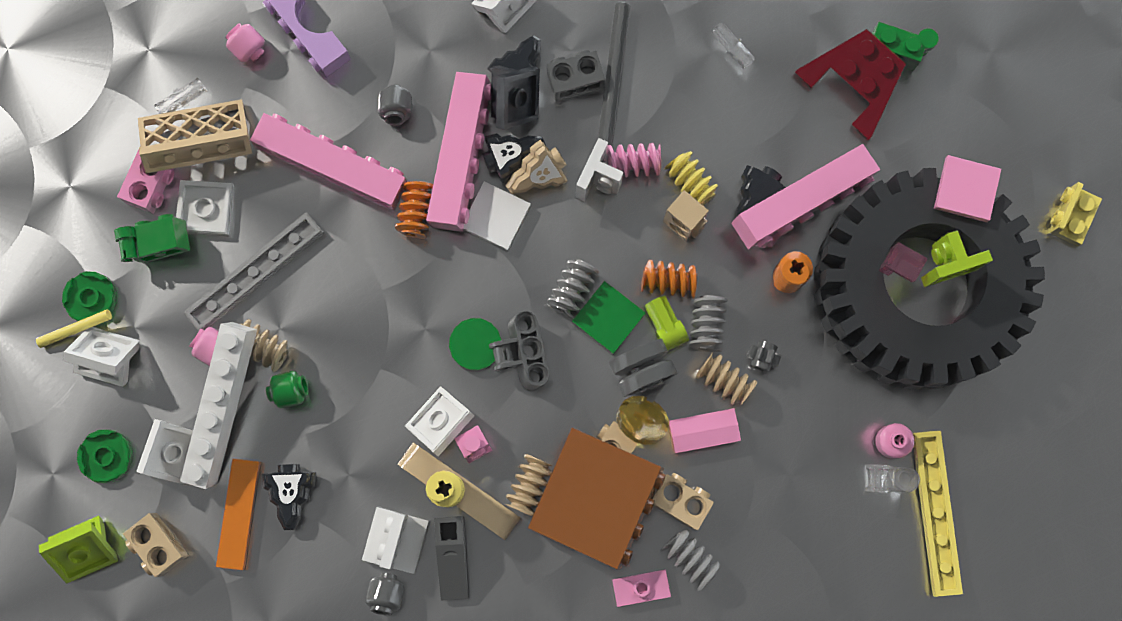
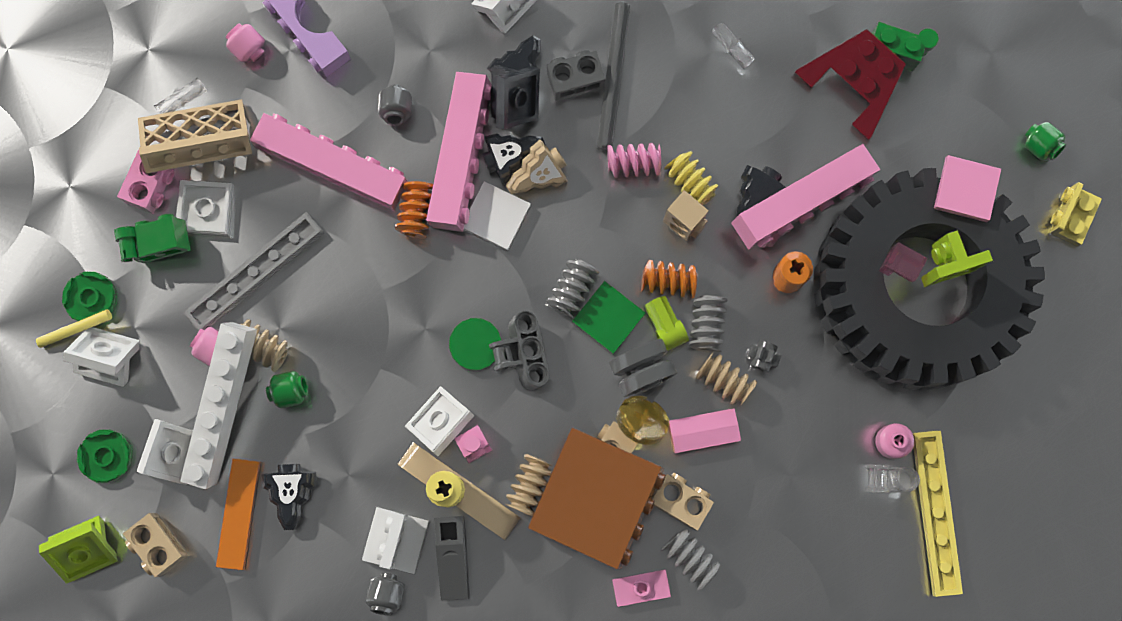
(596, 172): white bracket -> none
(1045, 141): none -> green head

